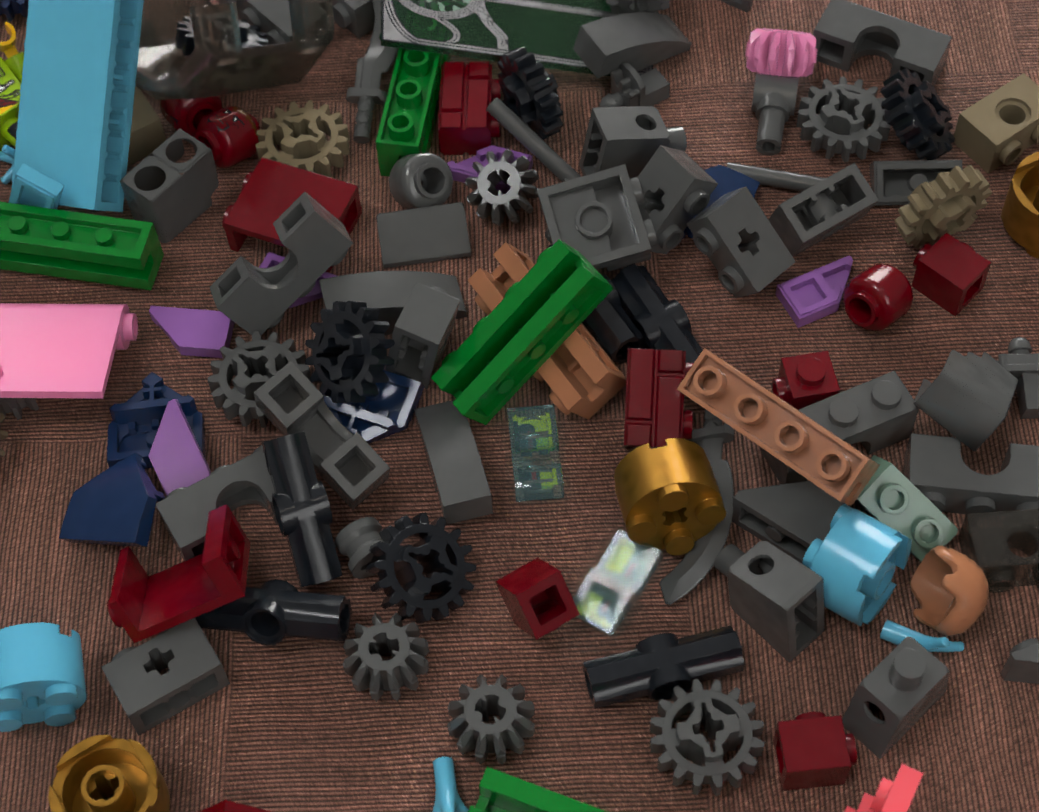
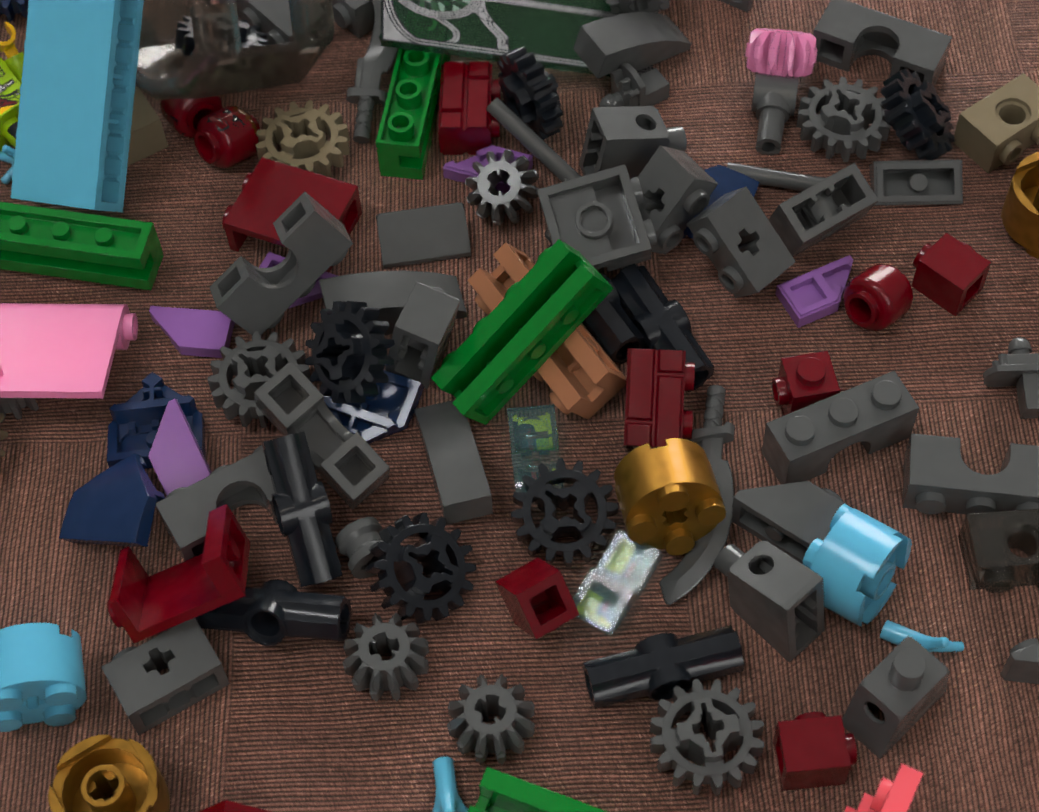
(35, 189): medium azure tile -> none
(163, 195): dark grey piece -> none
(420, 181): dark grey head -> none
(576, 496): none -> black gear
(778, 427): nougat brick -> none
(906, 509): sand green bracket -> none
(943, 206): dark tan gear -> none
(949, 591): nougat hair -> none
(968, 397): dark grey piece -> none

